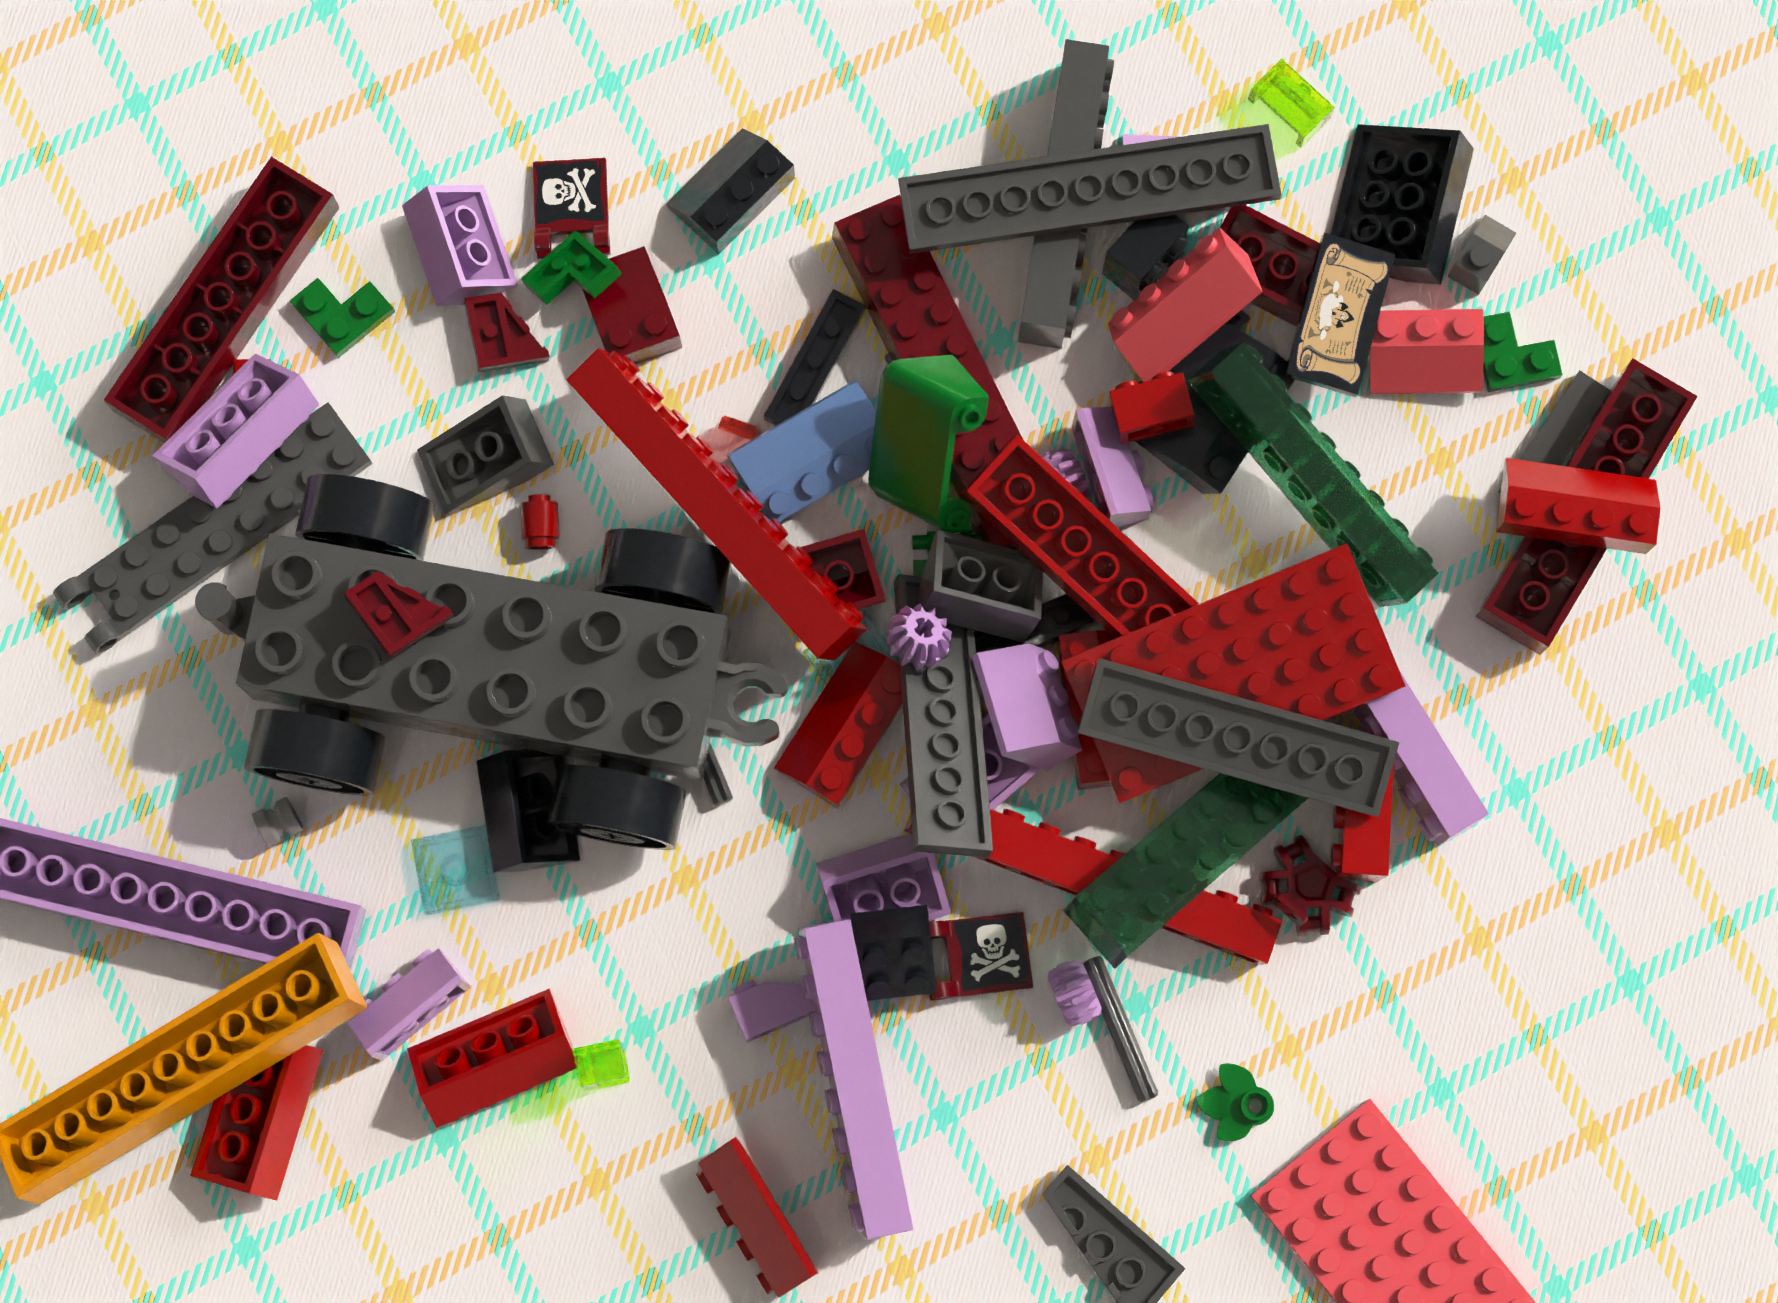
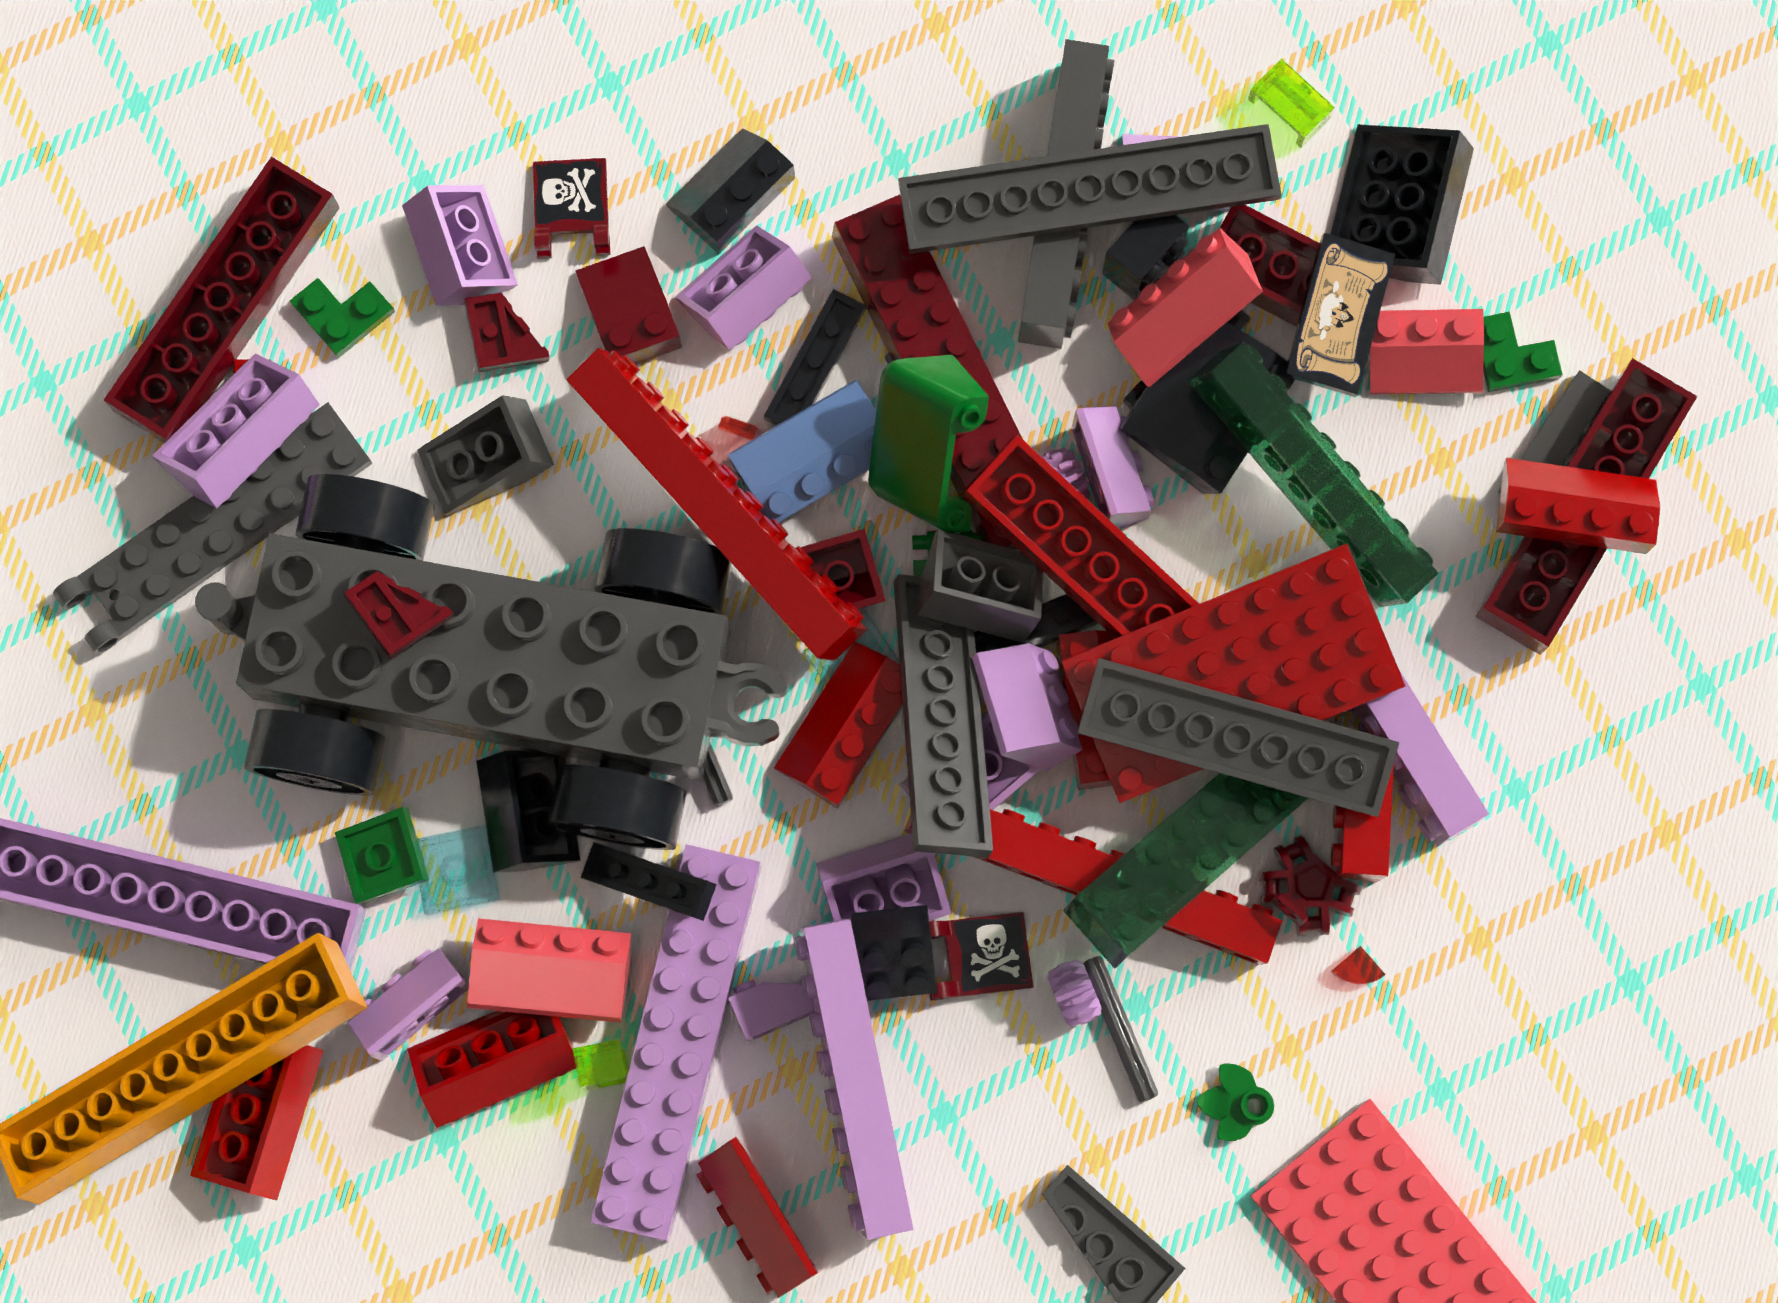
(273, 823): light grey wheel -> none
(381, 856): none -> green plate
(539, 522): red brick -> none
(549, 970): none -> coral slope
(571, 261): green plate -> none
(648, 881): none -> black plate
(676, 1050): none -> lavender brick
(744, 287): none -> lavender slope
(918, 637): lavender gear -> none
(1151, 407): red brick -> none
(1358, 968): none -> clear red tile
(1481, 254): dark grey slope -> none

